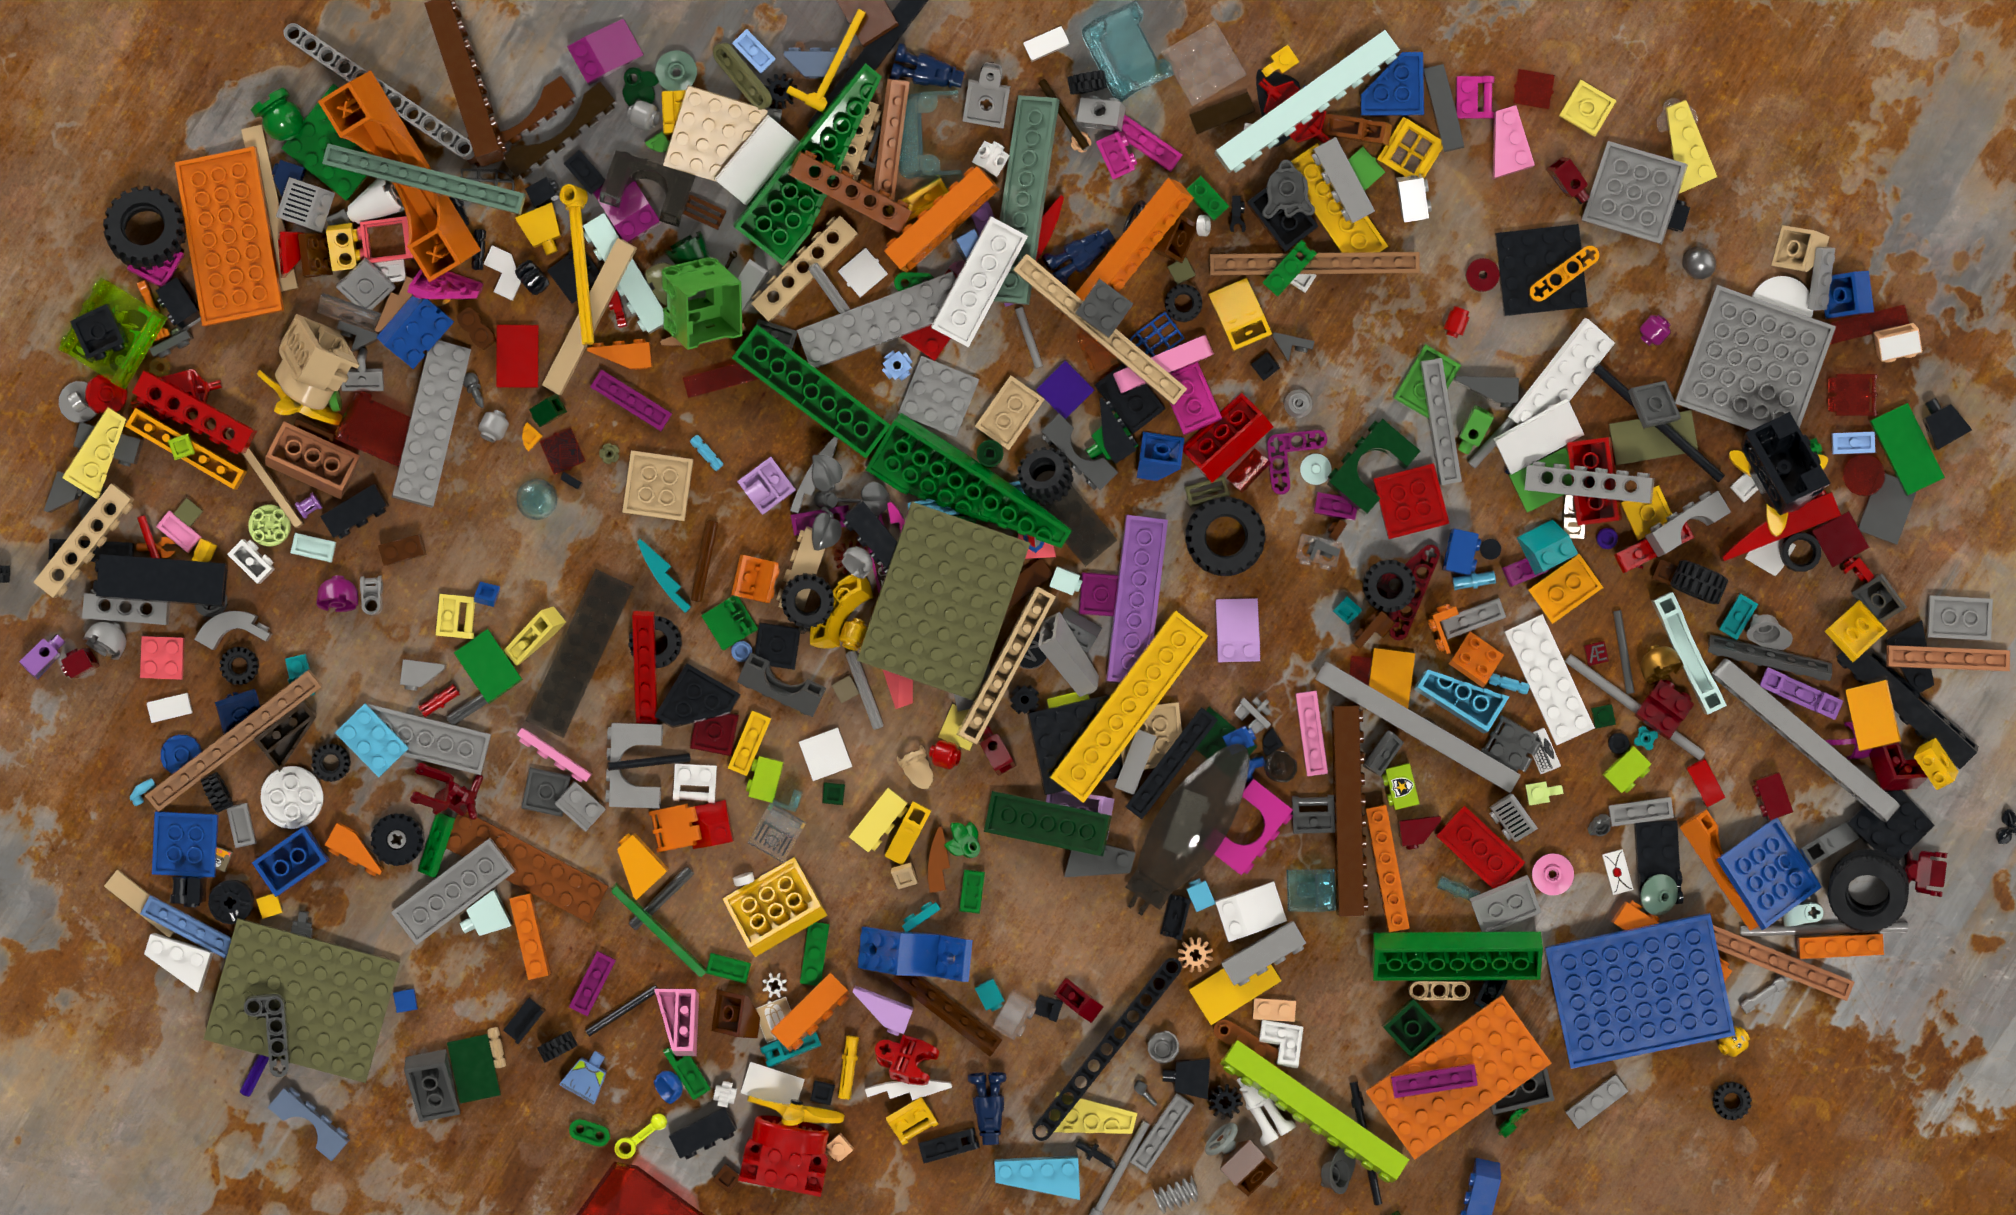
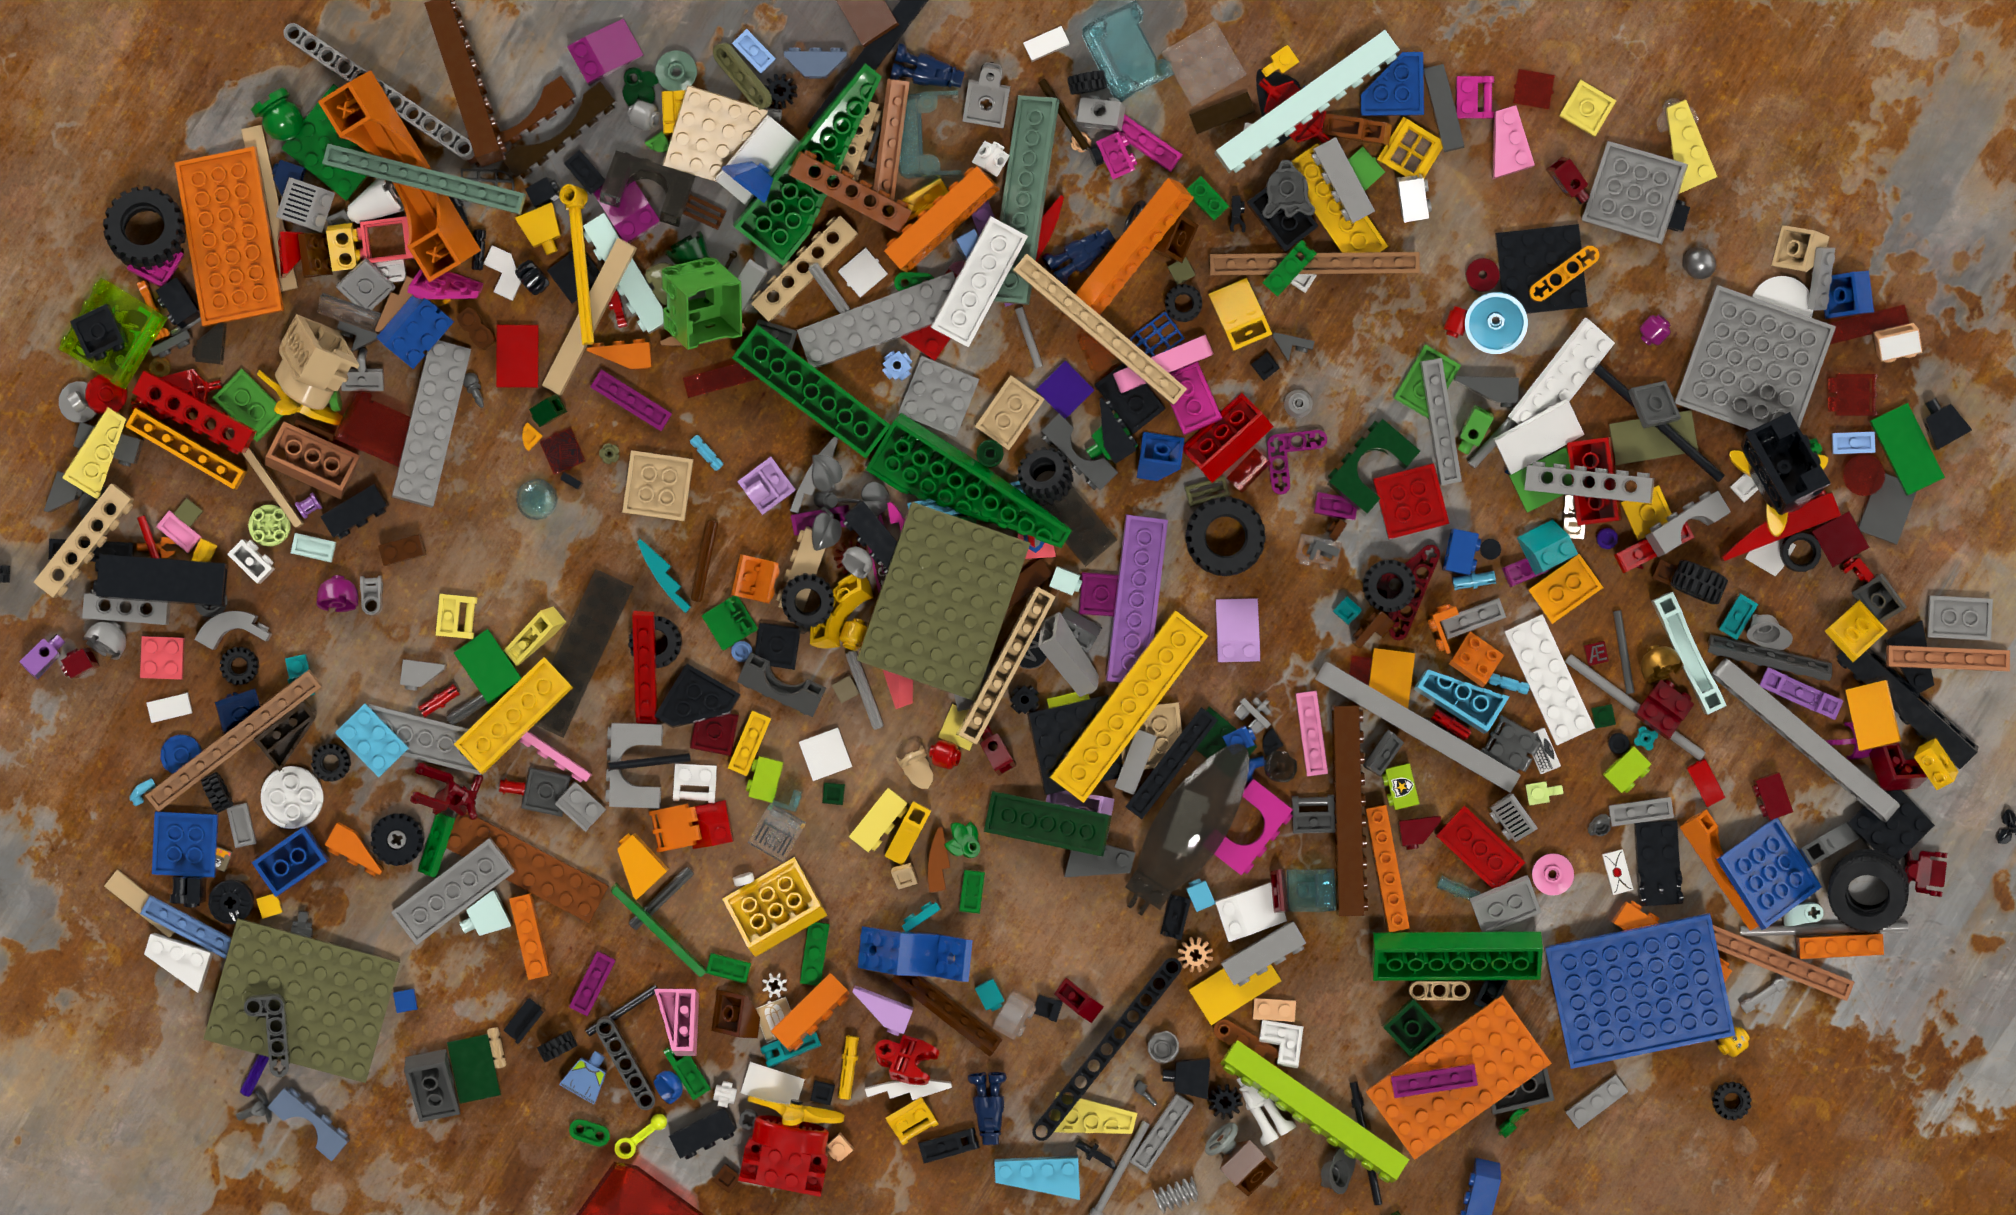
(181, 447): lime tile -> none
(211, 346): none -> clear smoke slope
(248, 403): none -> bright green tile
(258, 1109): none -> dark grey plant
(486, 594): blue plate -> none
(493, 426): light grey head -> none
(512, 787): none -> red pin
(513, 715): none -> yellow plate
(618, 1055): none -> dark grey beam
(746, 1125): none -> dark grey bush
(751, 177): none -> blue slope
(817, 100): yellow bar -> none
(1096, 155): none -> black tile
(1103, 308): dark grey plate -> none
(1203, 225): white tile -> none
(1279, 891): none -> dark red slope
(1315, 469): light aqua piece -> none
(1451, 724): none -> red axle
(1499, 336): none -> medium azure dish
(1653, 891): sand green dish -> none

